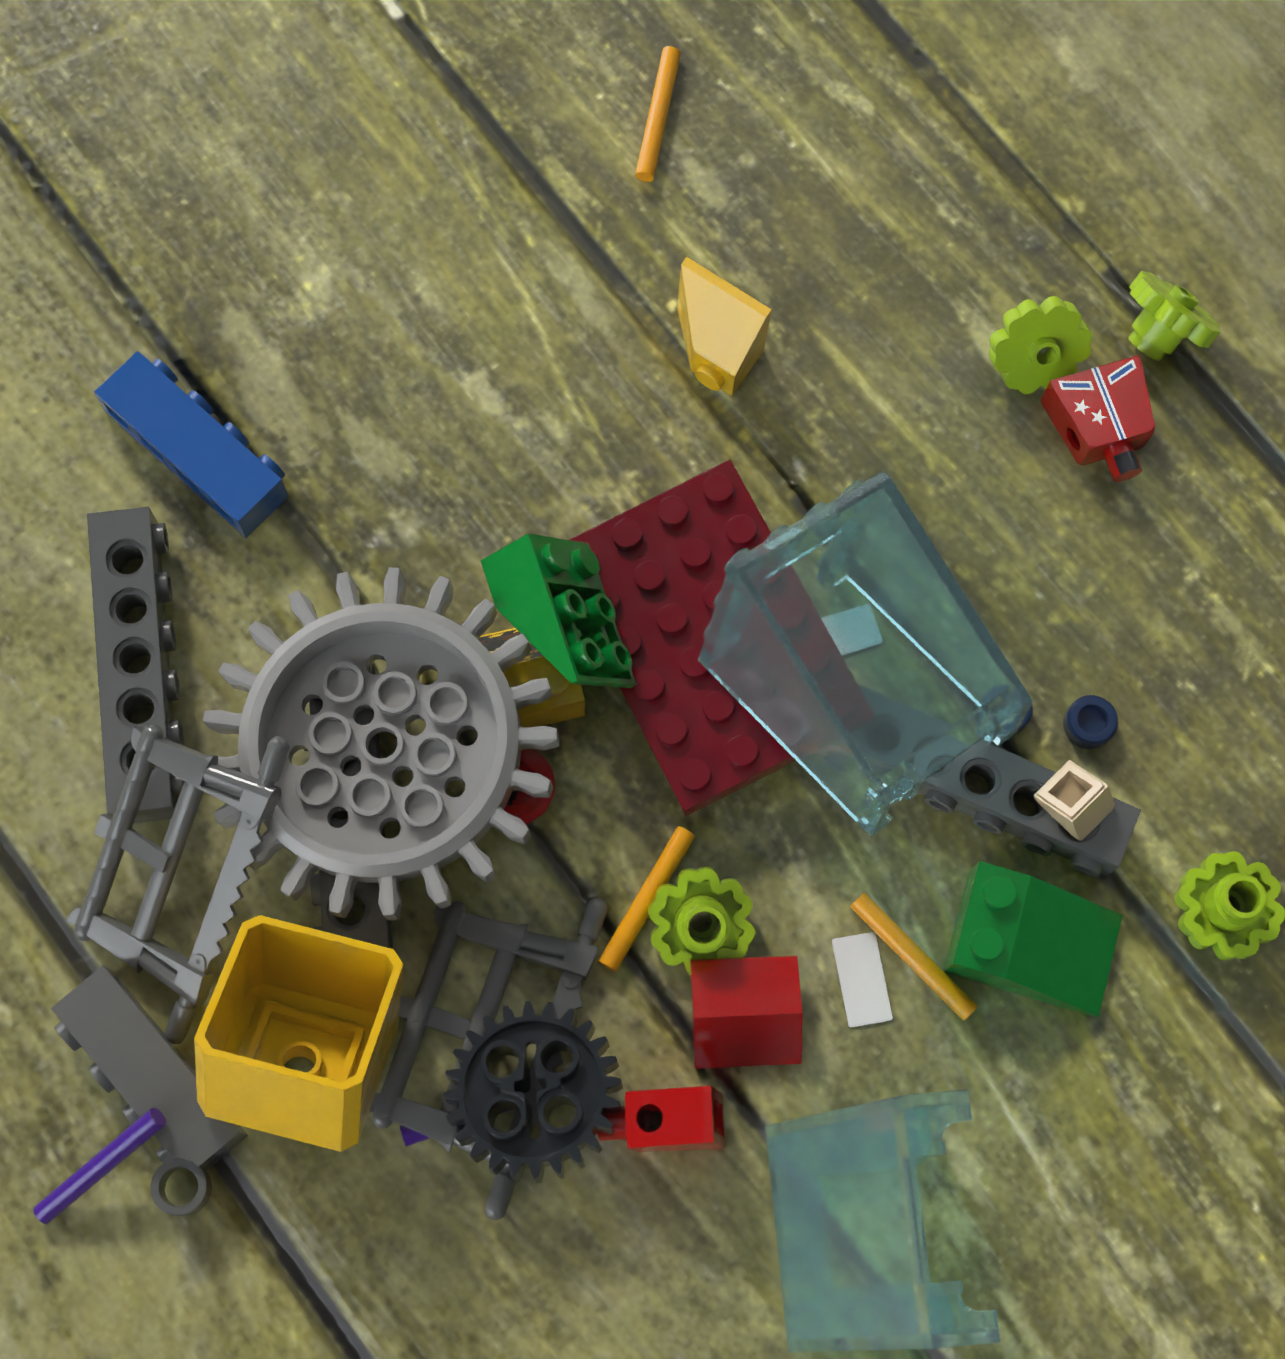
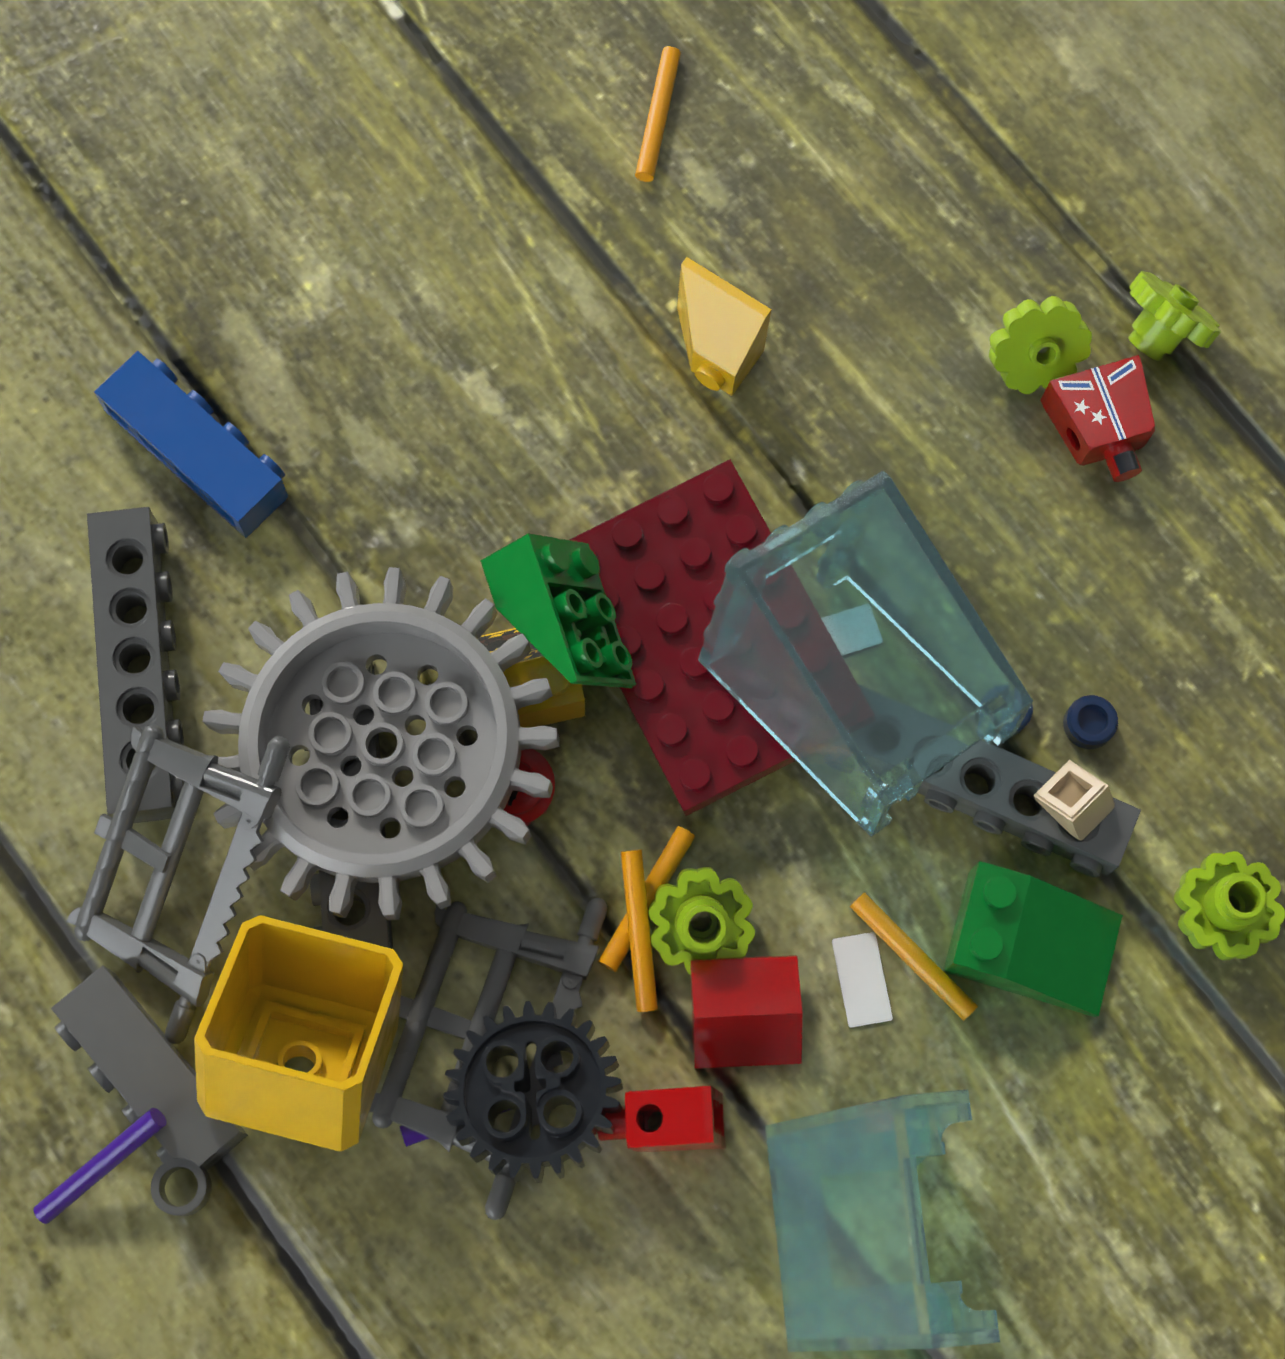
(639, 930): none -> light orange bar

